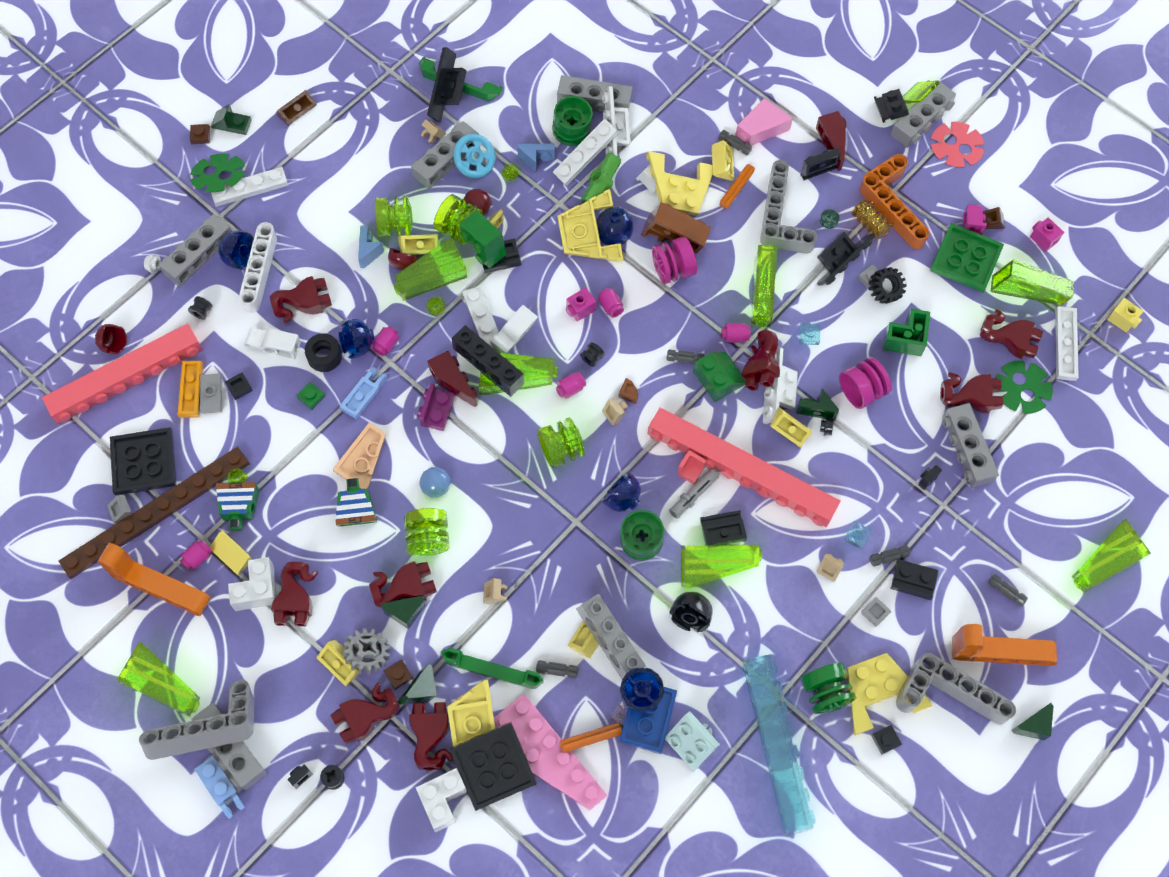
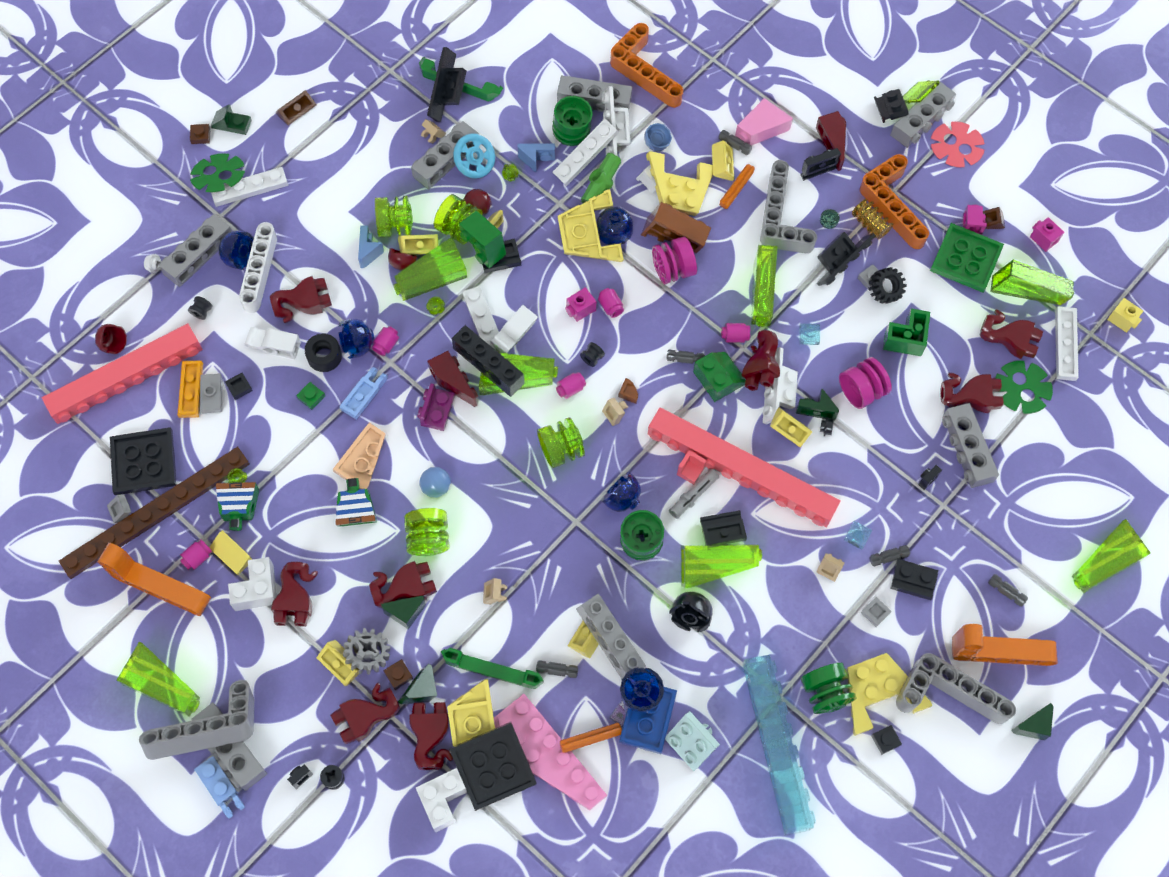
(625, 60): none -> orange beam
(657, 137): none -> medium blue hair

